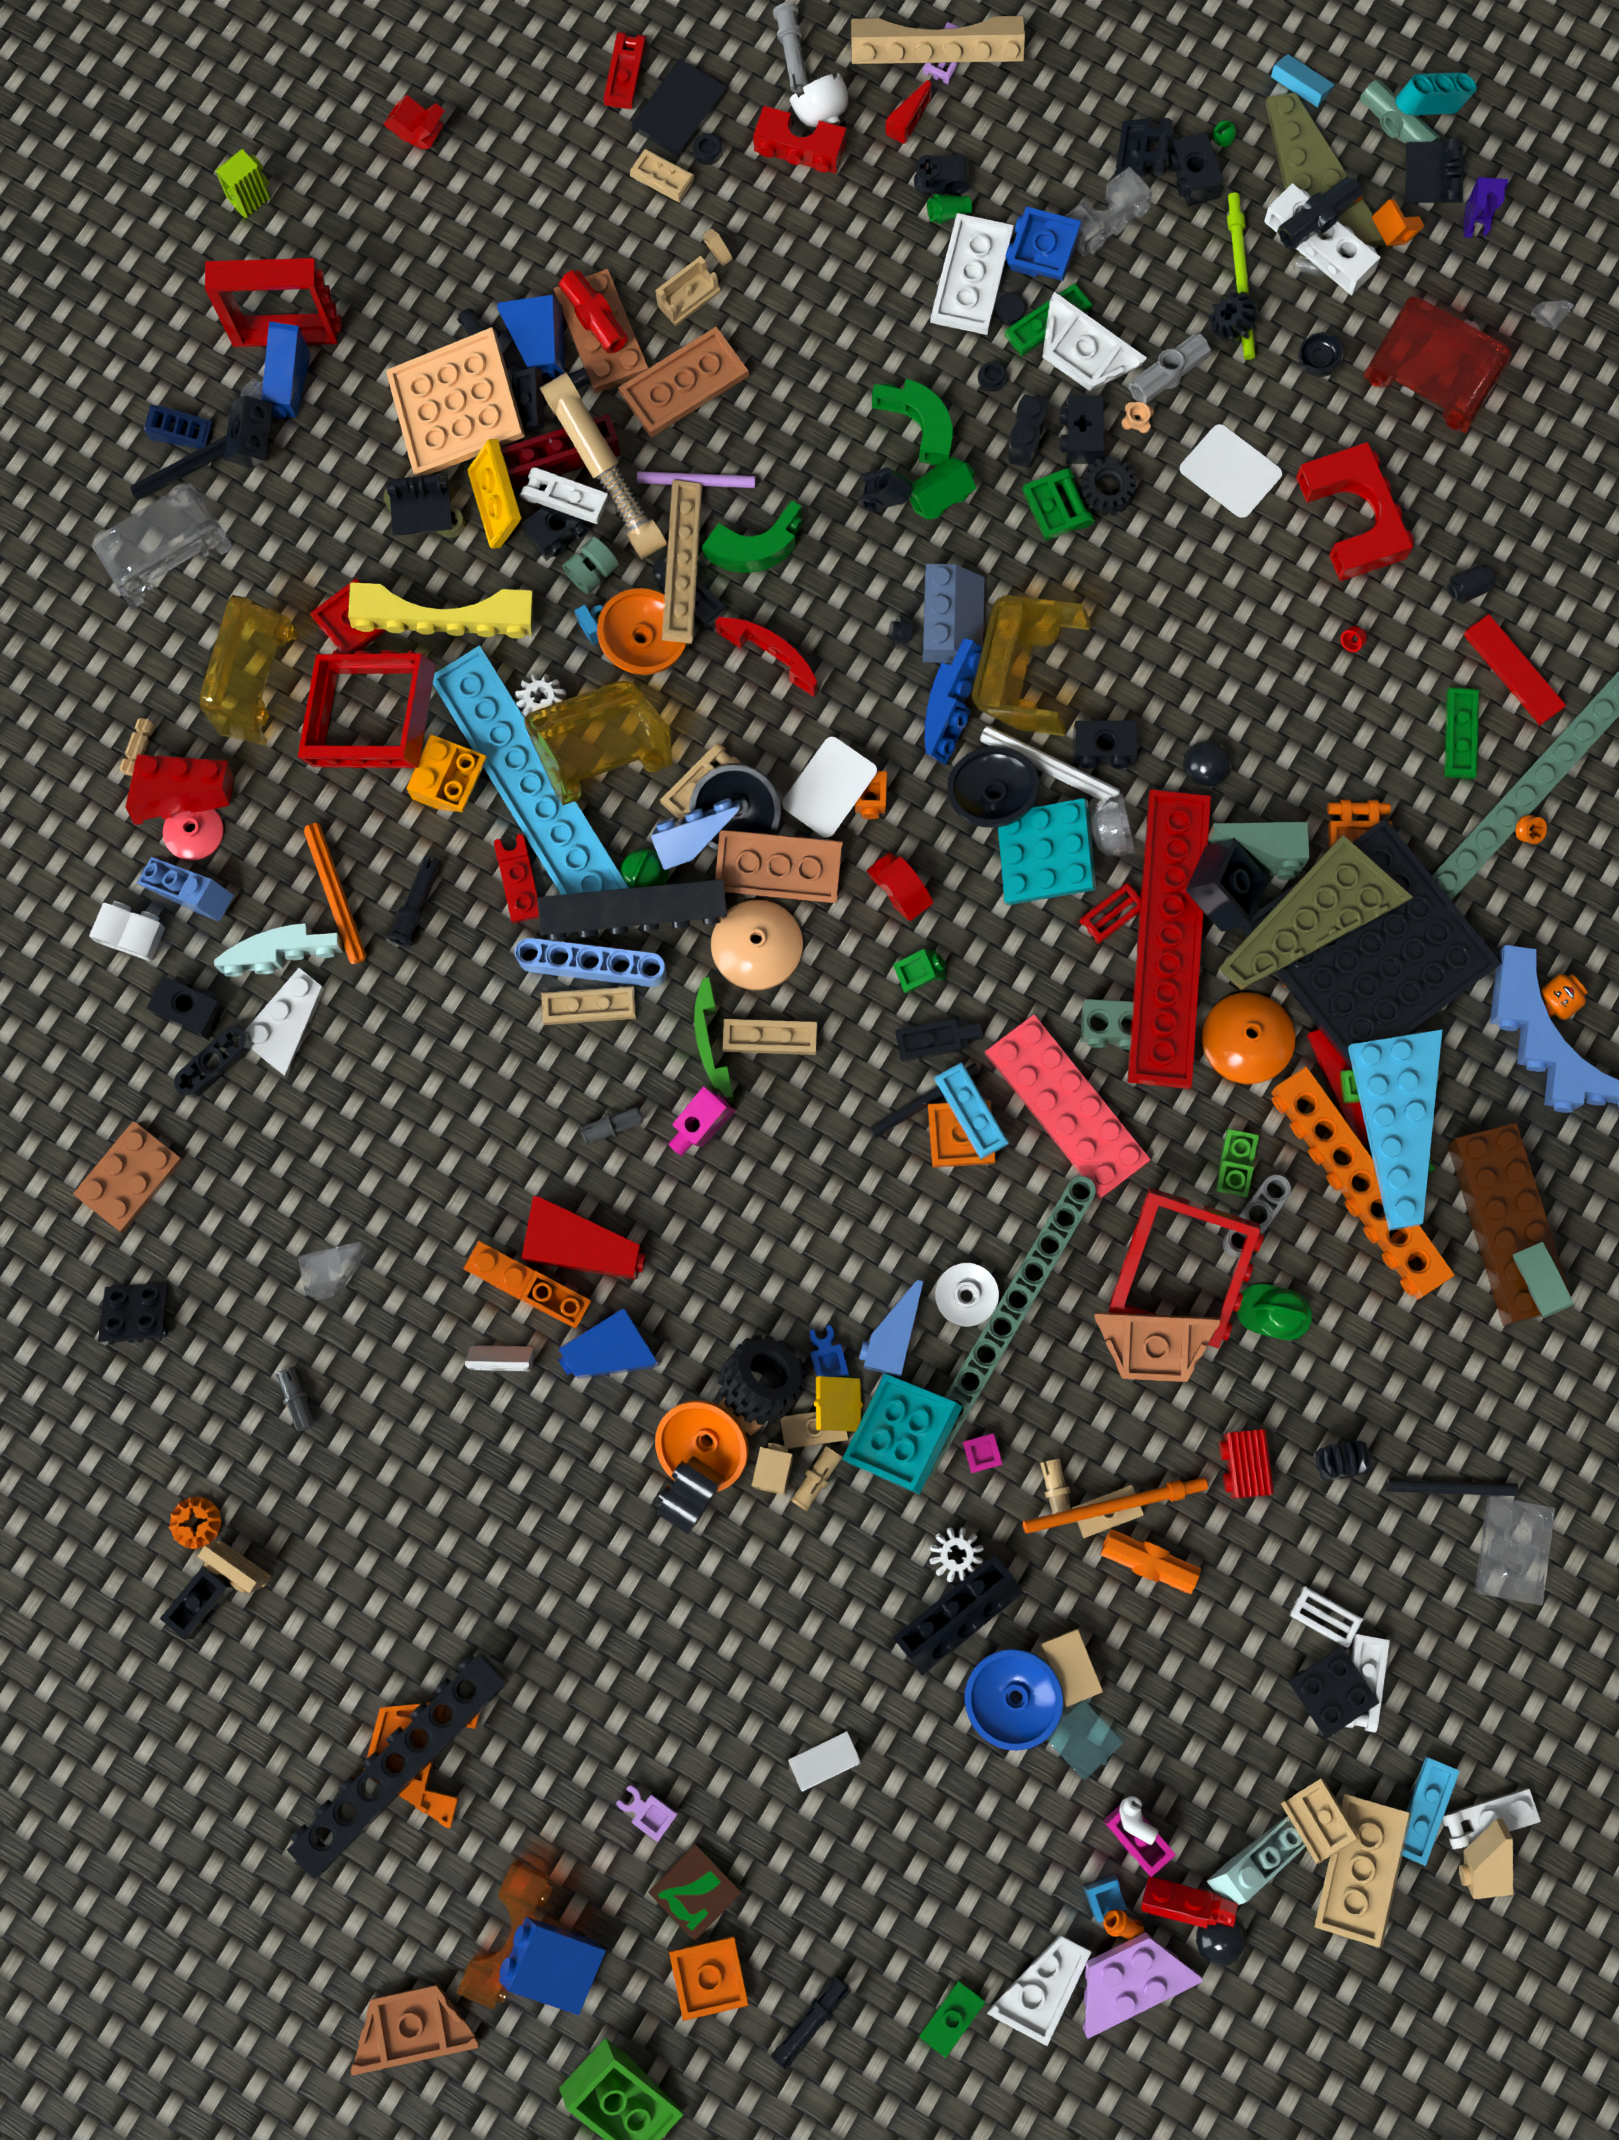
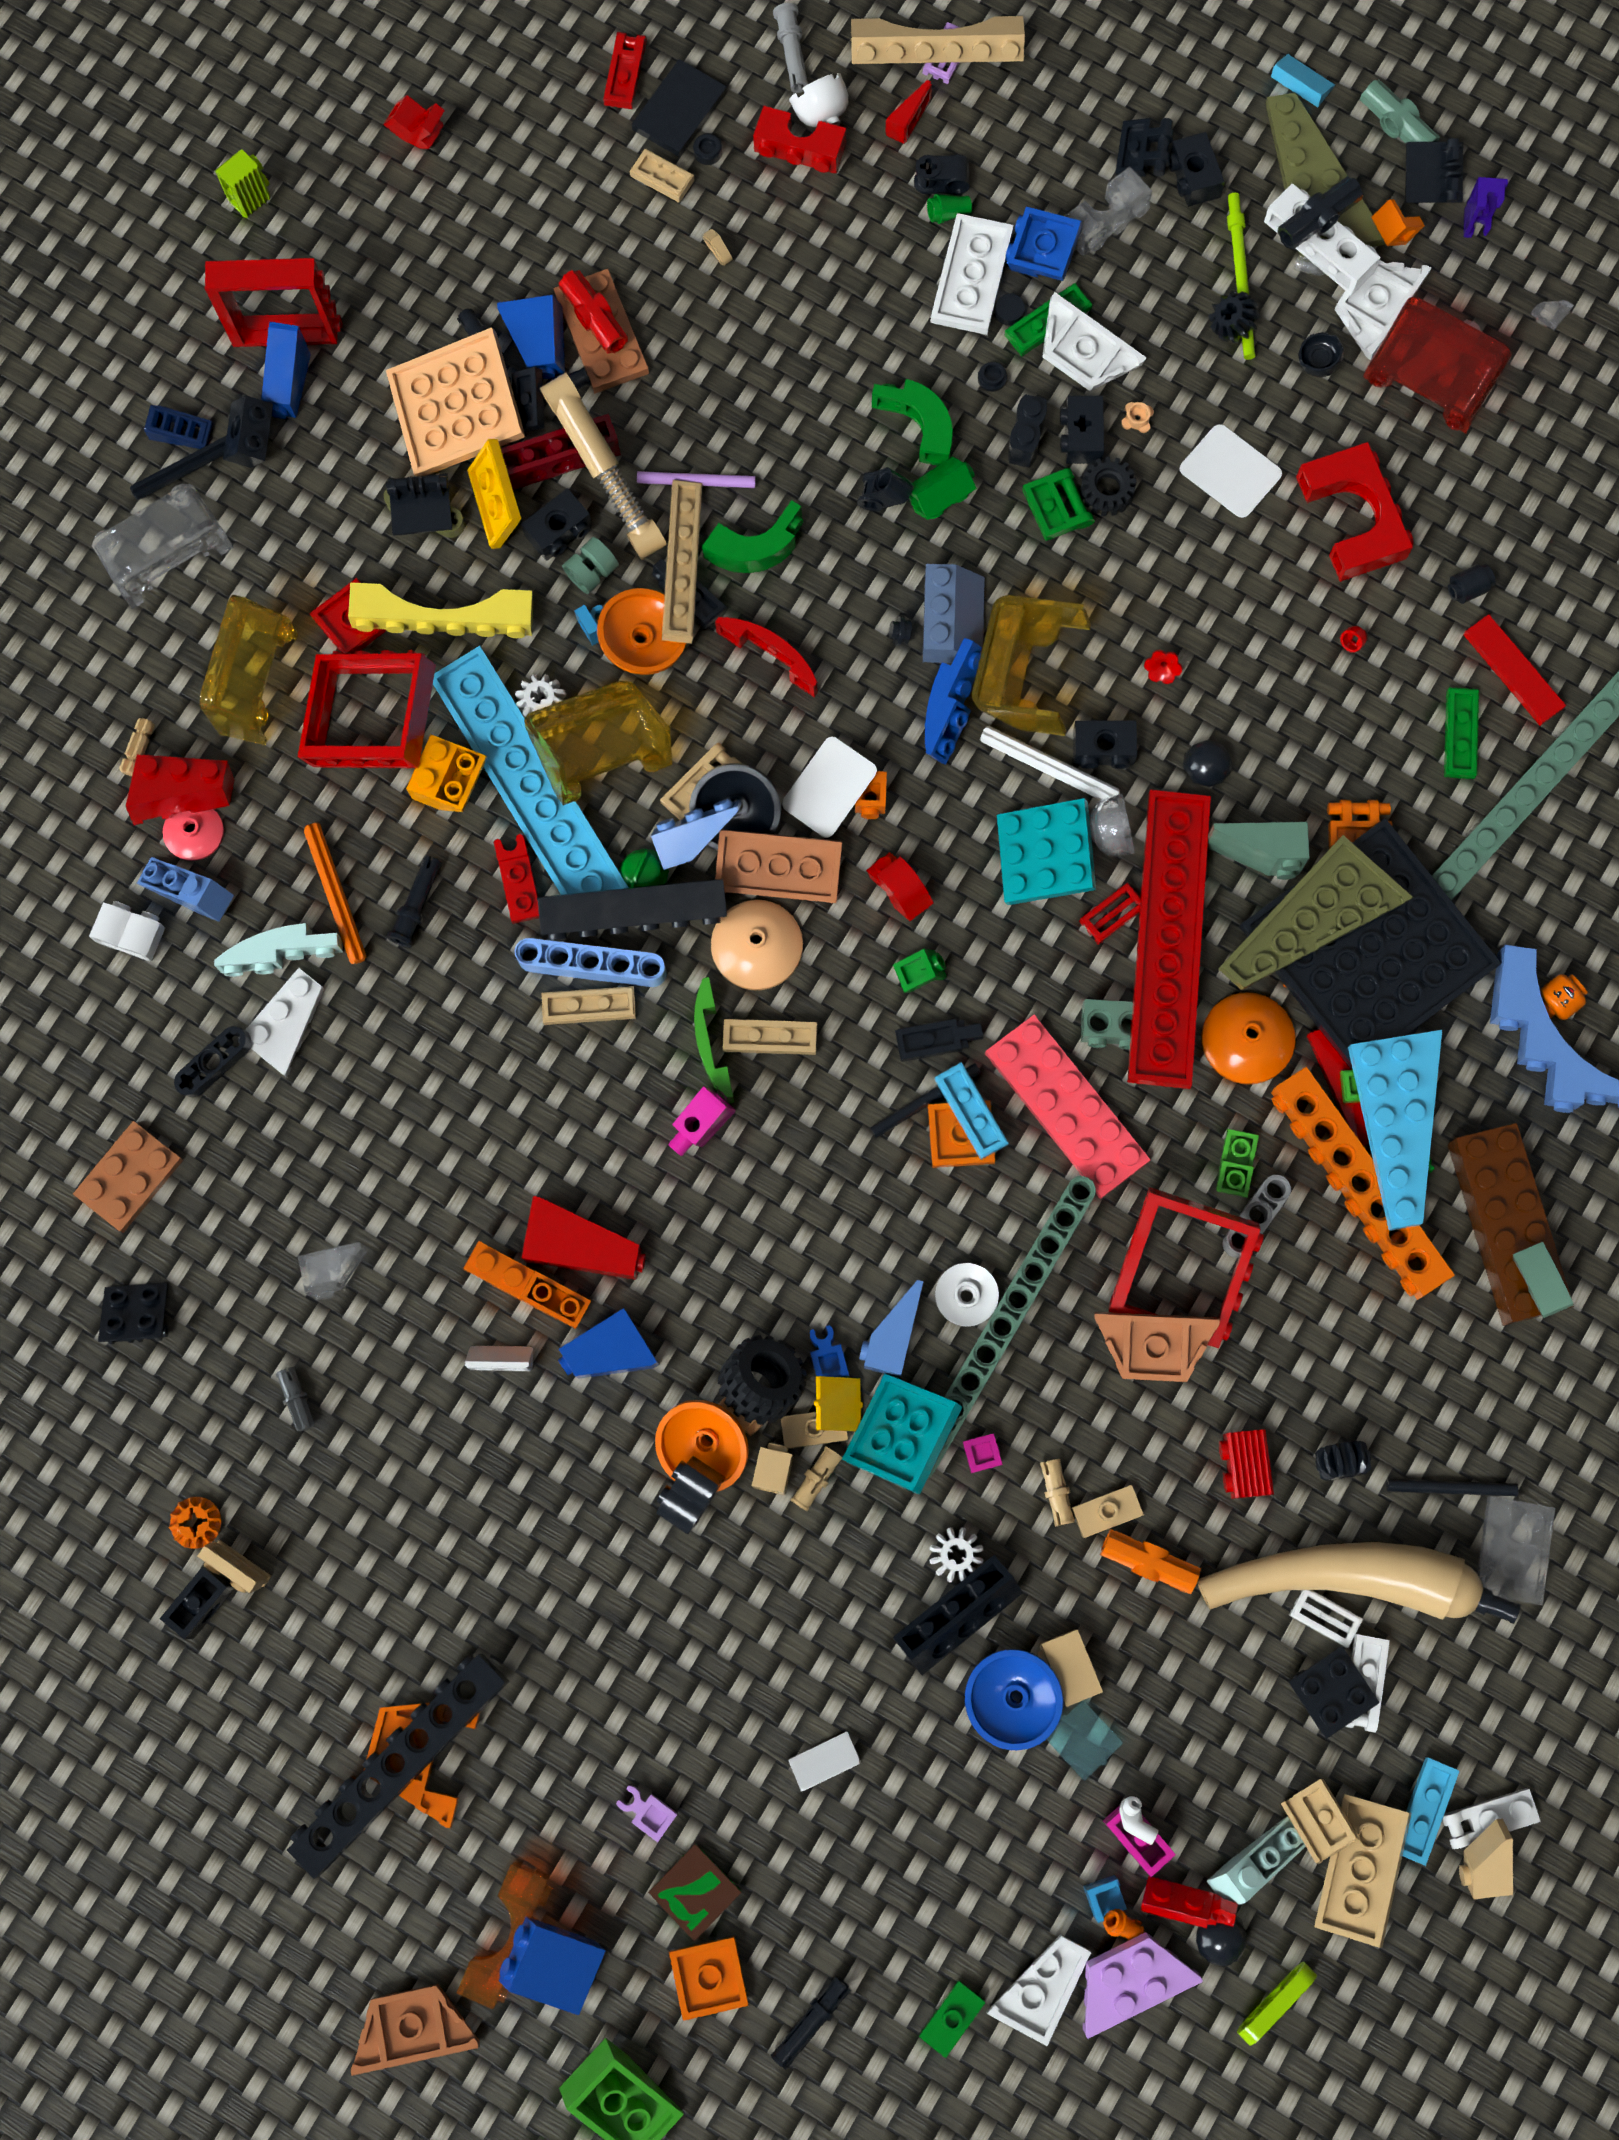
(199, 1020): black brick -> none
(253, 389): clear plate -> none
(565, 495): white plate -> none
(611, 1125): dark grey axle -> none
(683, 381): nougat plate -> none
(687, 291): tan hinge -> none
(988, 774): black dish -> none
(1163, 666): none -> red plant
(1169, 368): light grey piece -> none
(1173, 1491): orange bar -> none
(1227, 137): green hinge -> none
(1227, 885): black brick -> none
(1274, 1312): green piece -> none
(1276, 2003): none -> lime beam
(1377, 303): none -> white wing
(1387, 1571): none -> tan animal
(1435, 93): teal beam -> none
(1523, 829): orange bush -> none

